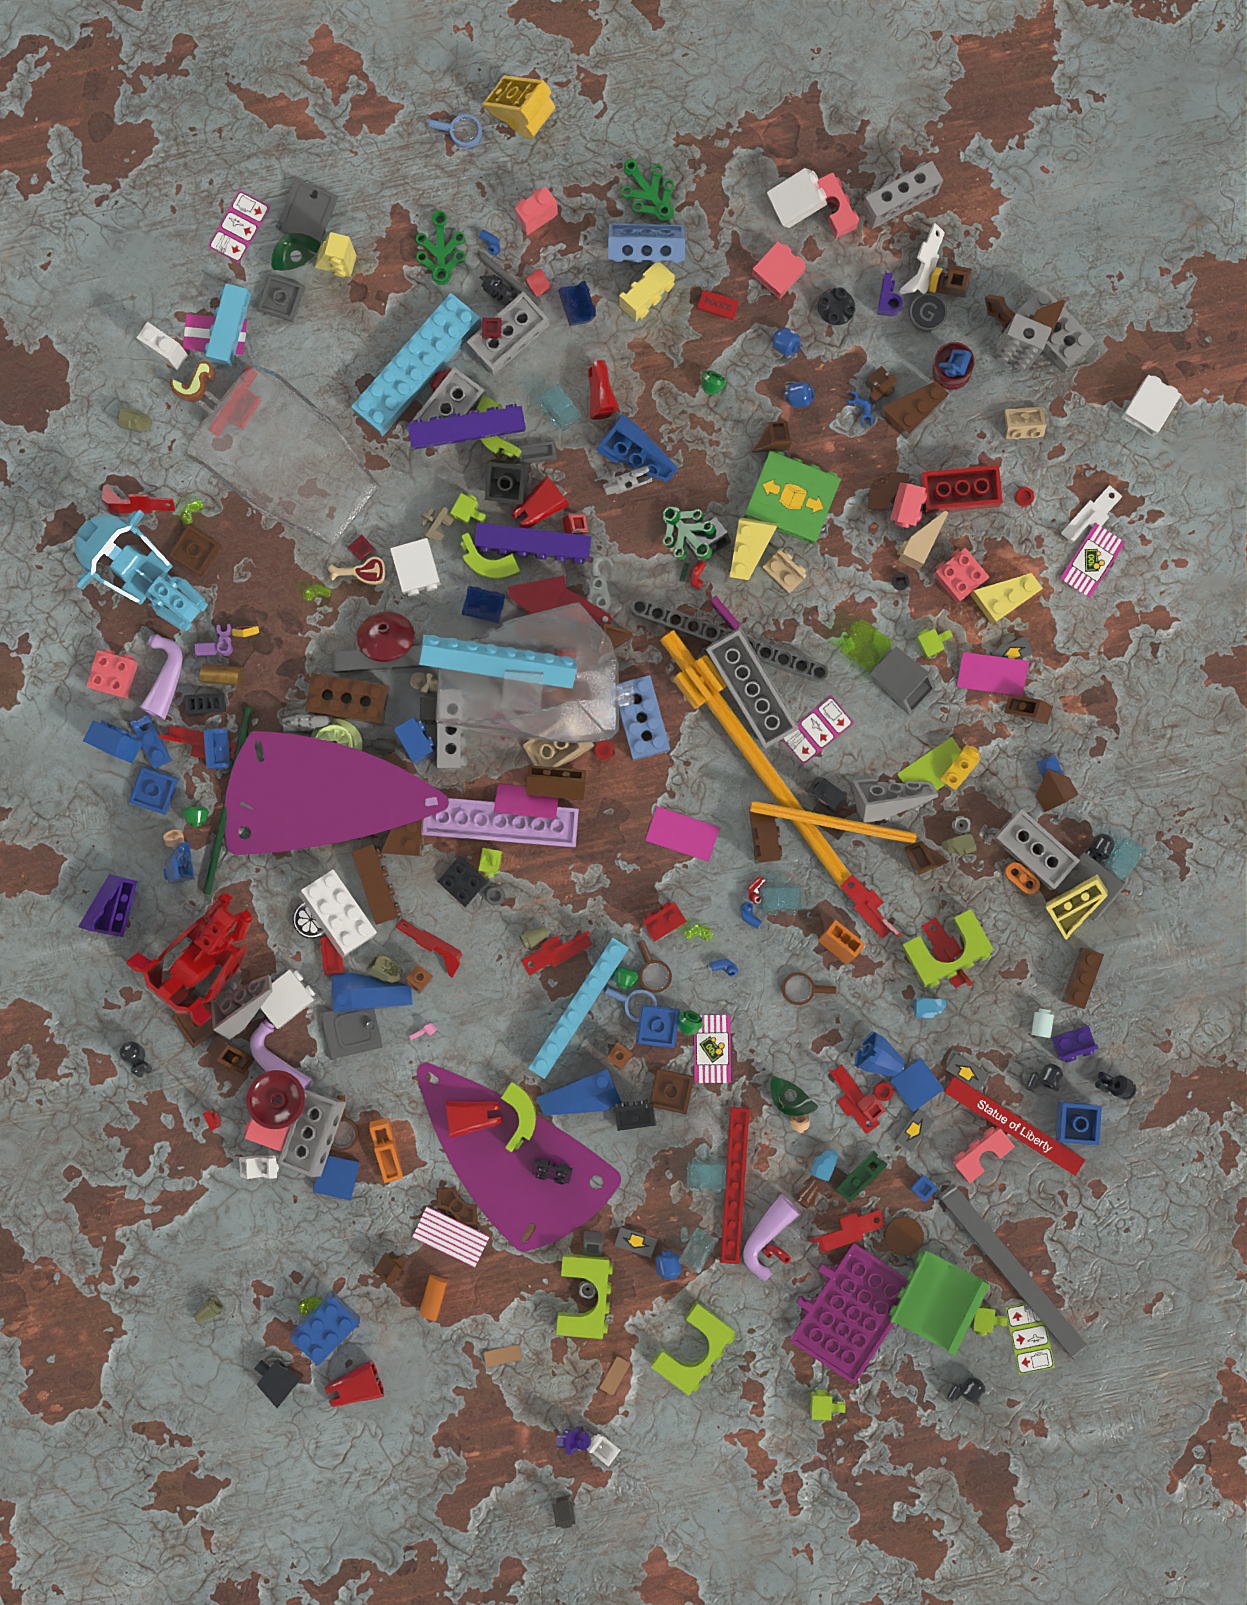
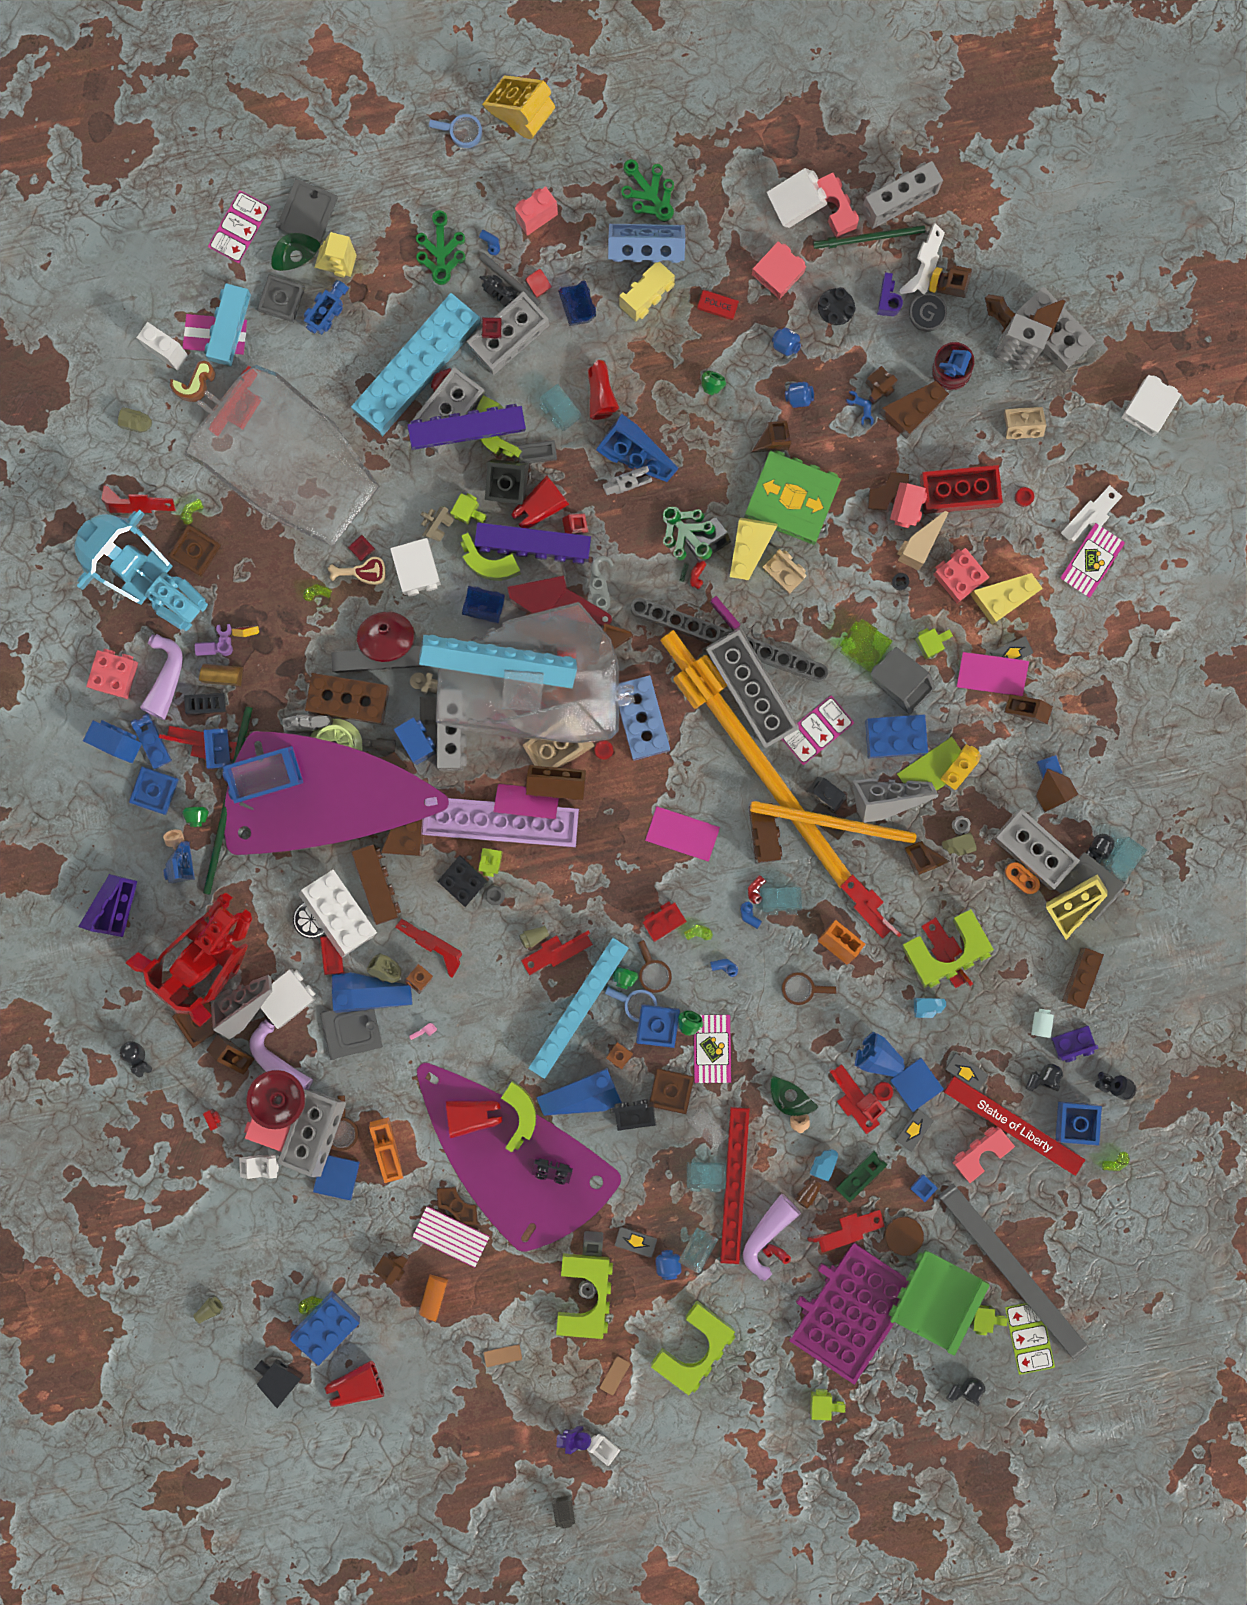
(262, 774): none -> piece
(320, 310): none -> blue brick
(833, 242): none -> dark green bar
(896, 736): none -> blue brick
(1117, 1165): none -> clear neon green arm

